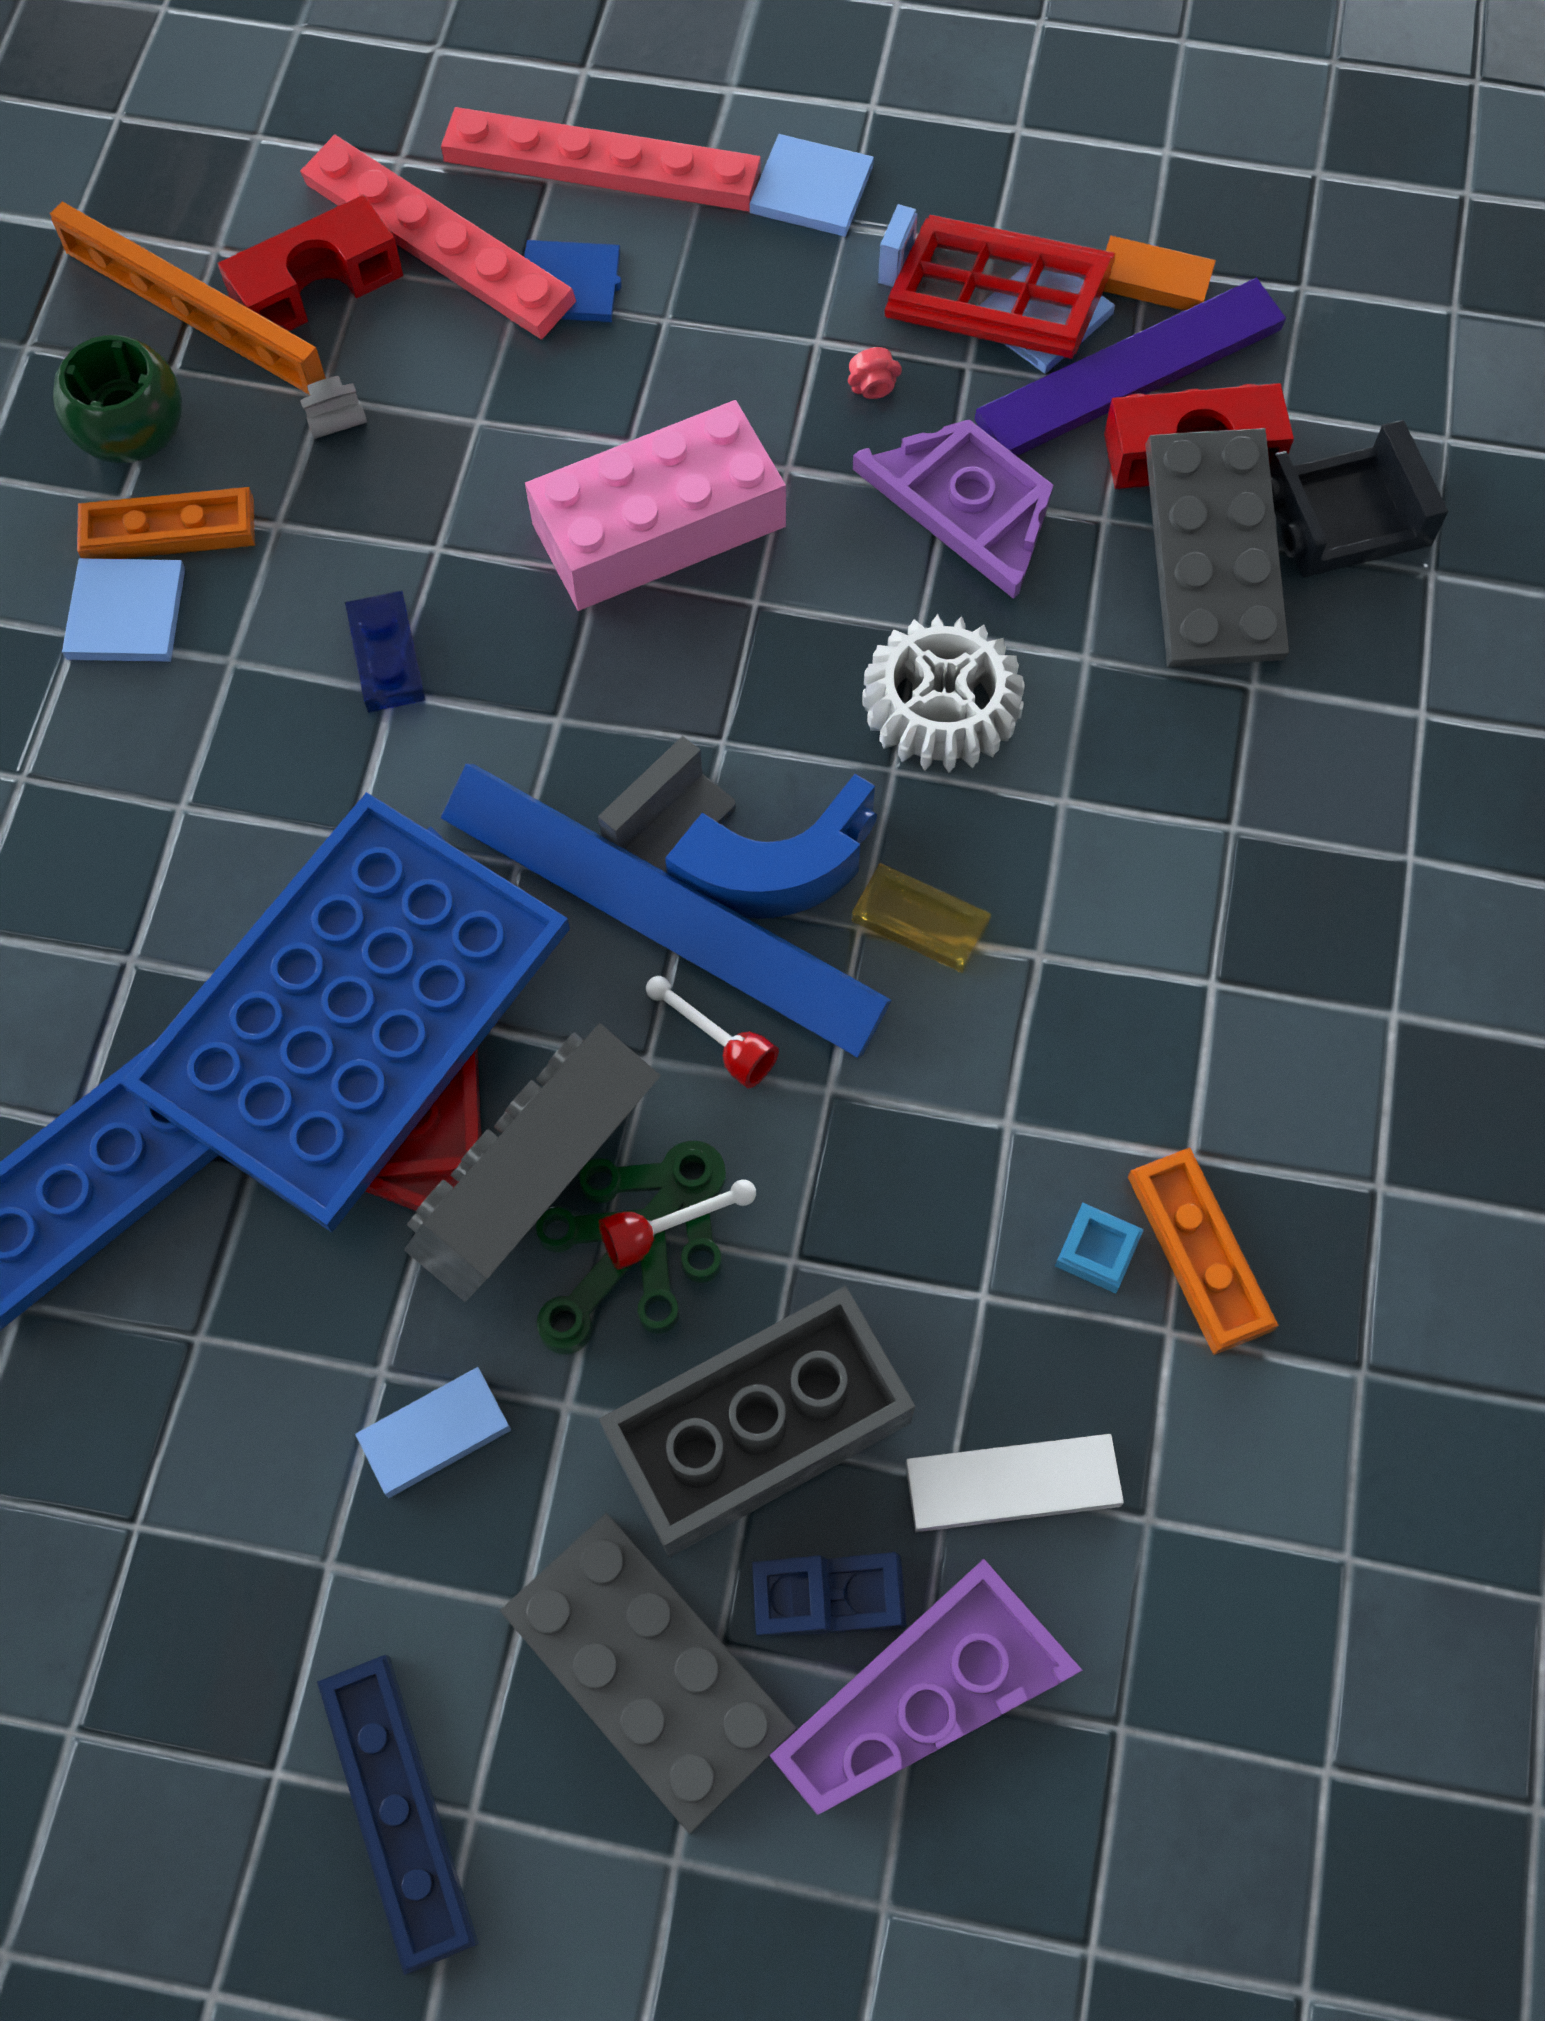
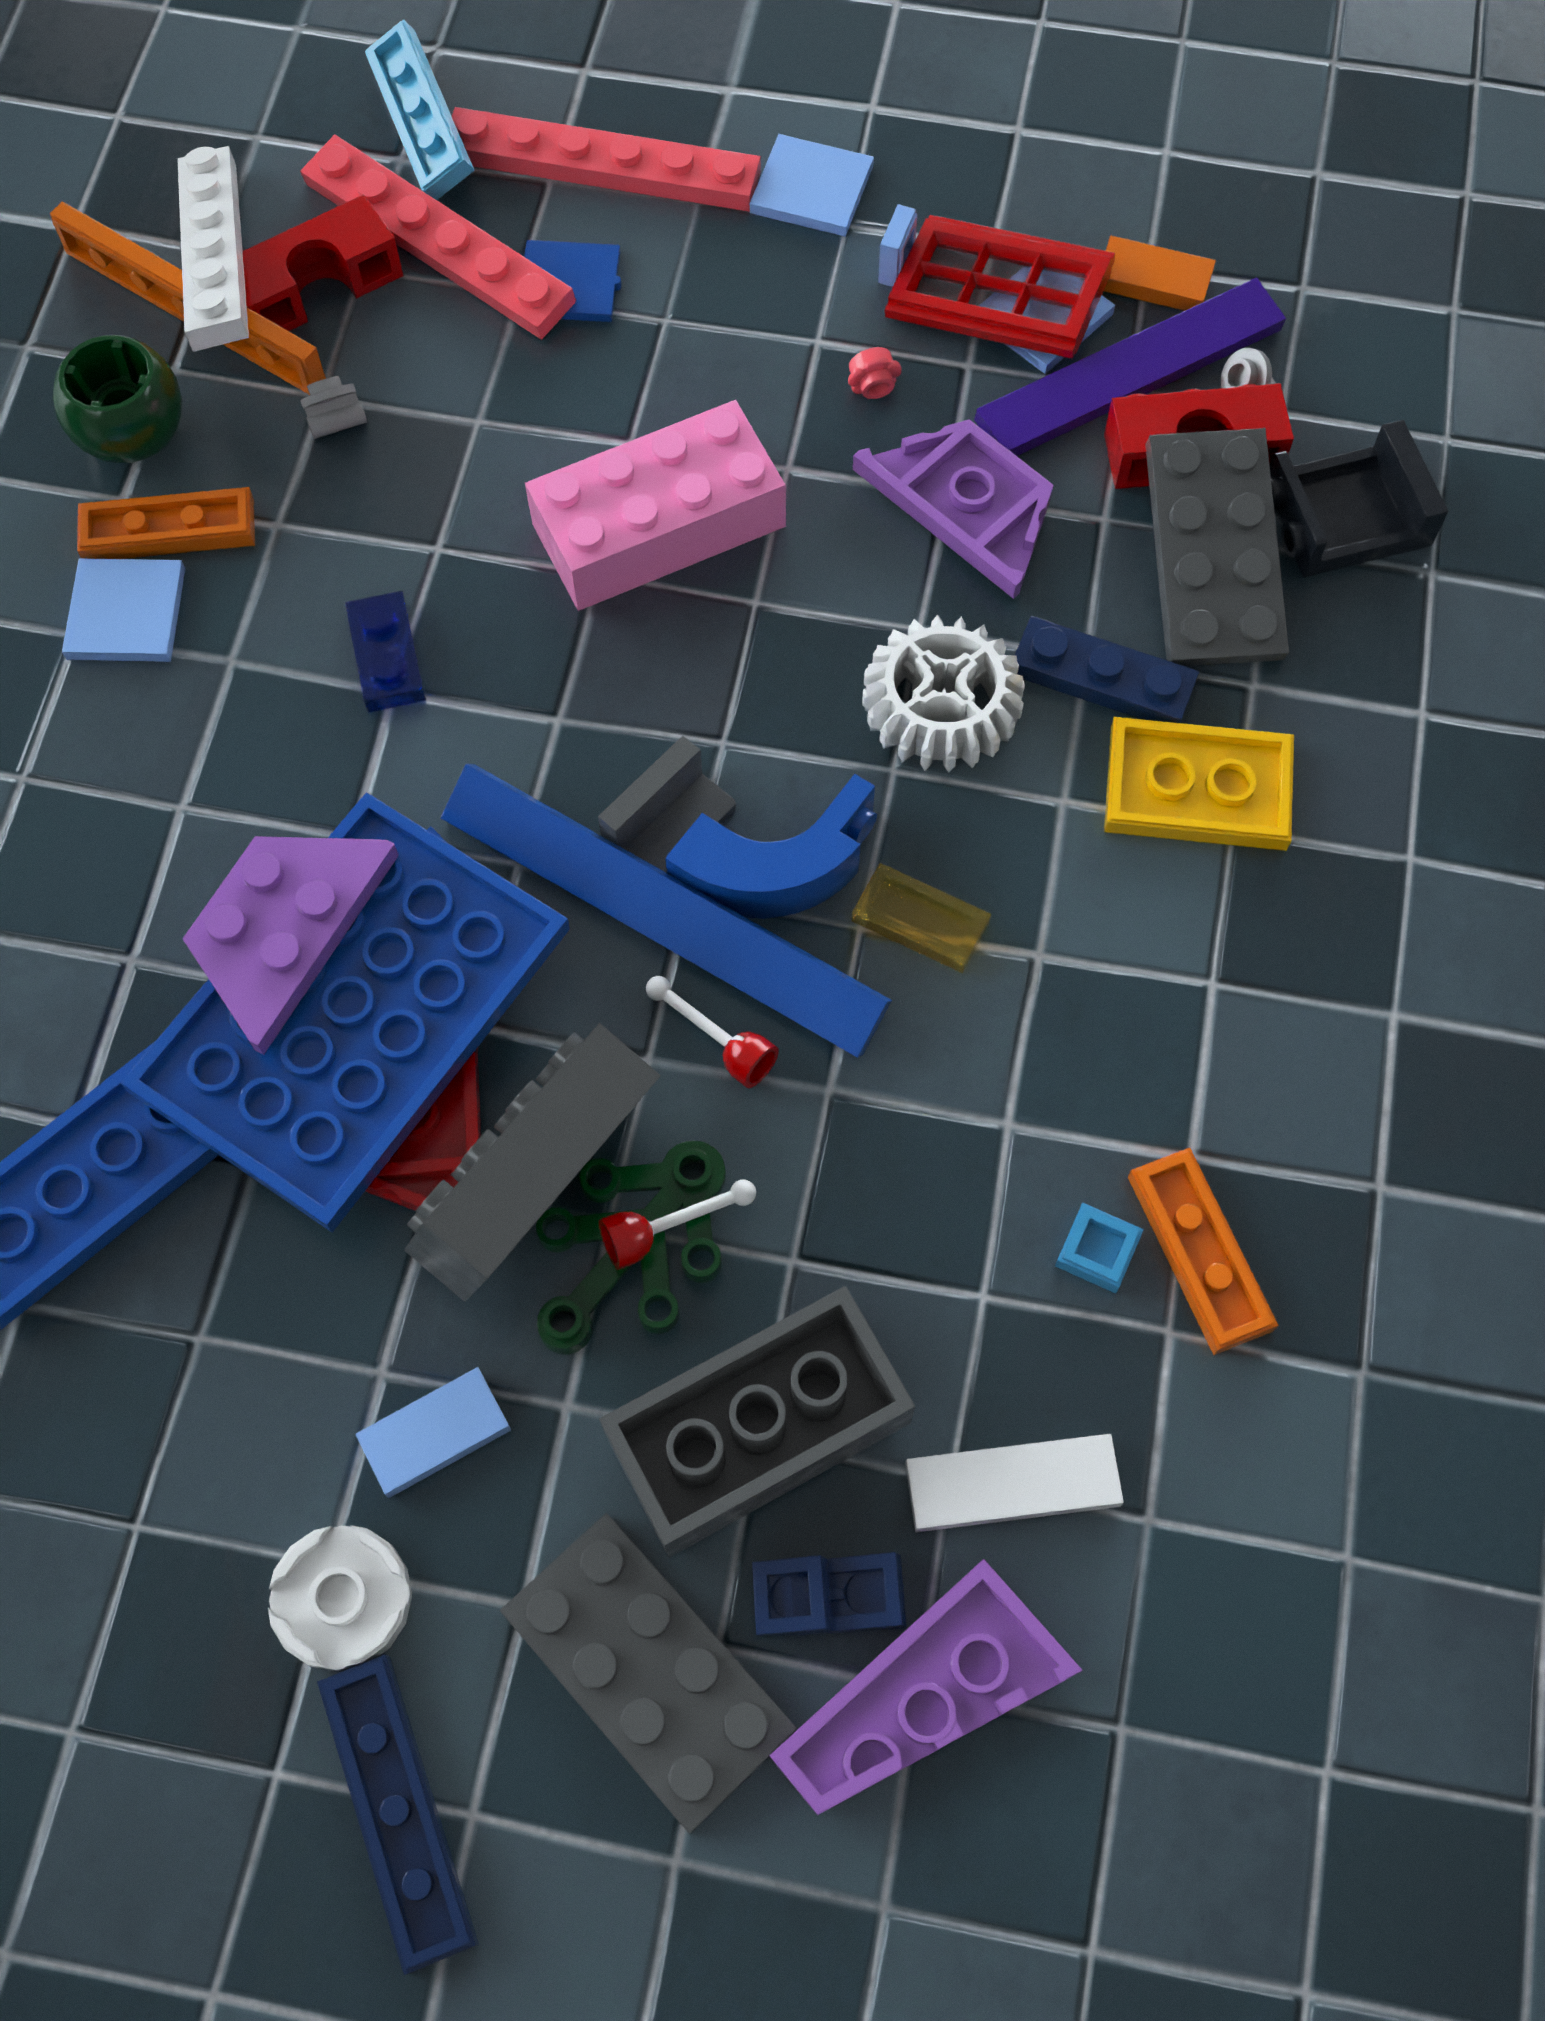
(211, 249): none -> white plate
(281, 922): none -> medium lavender wing
(339, 1597): none -> white tile
(419, 111): none -> medium azure tile
(1104, 672): none -> dark blue plate
(1200, 783): none -> yellow tile
(1247, 367): none -> light grey plate

